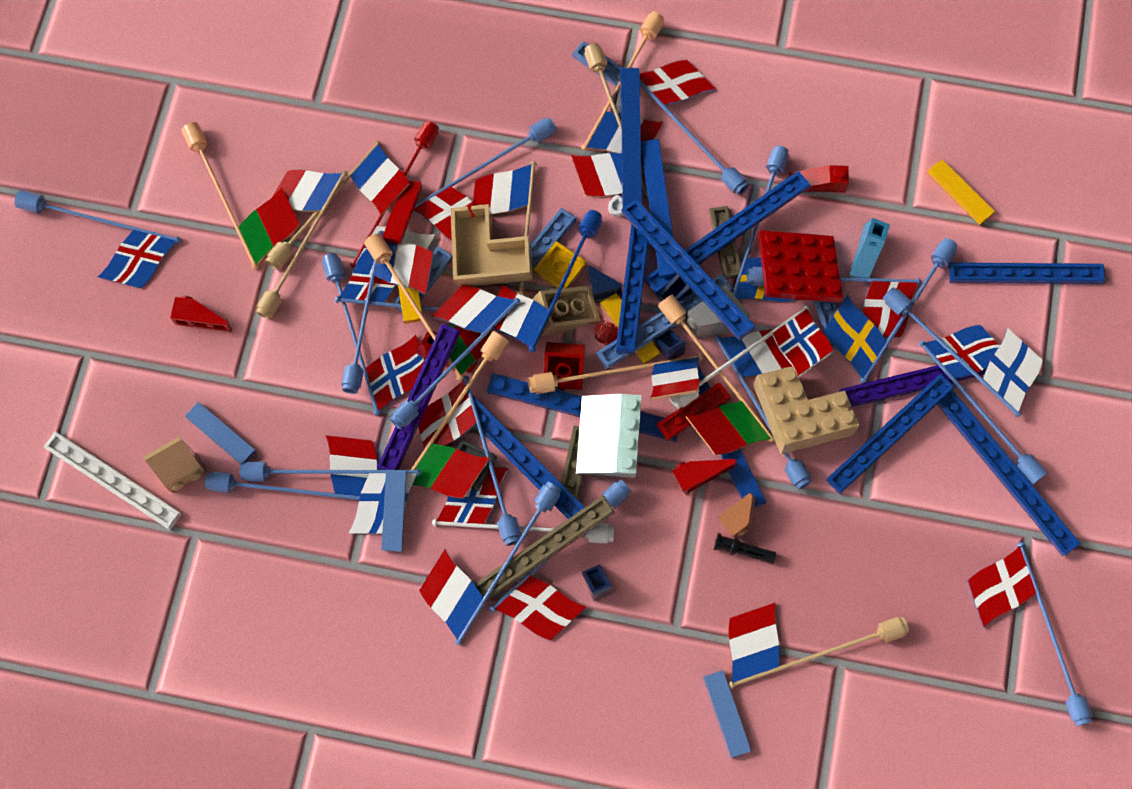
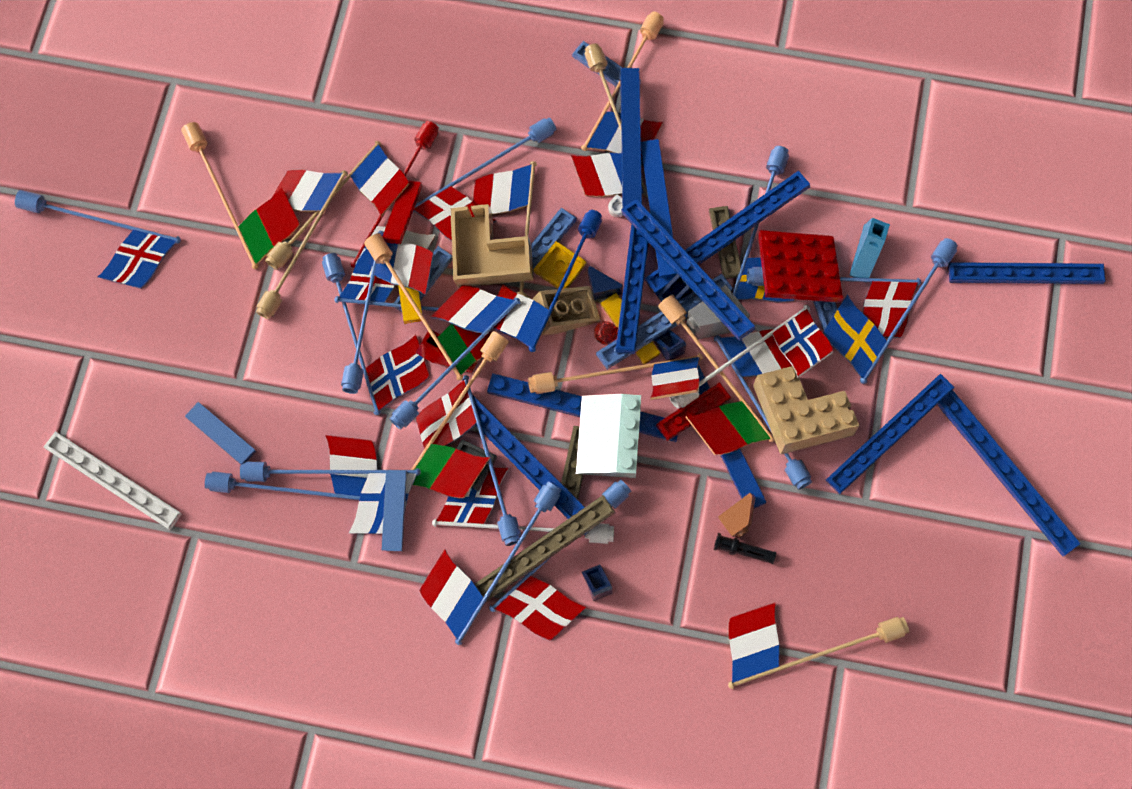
(175, 464): tan slope -> none
(191, 313): red slope -> none
(430, 372): dark purple tile -> none
(565, 361): red slope -> none
(676, 84): flag -> none
(697, 473): red slope -> none
(727, 714): medium blue tile -> none
(826, 178): red slope -> none
(896, 385): dark purple tile -> none
(960, 191): yellow tile -> none
(977, 349): flag -> none
(1008, 586): flag -> none
(1009, 370): flag -> none

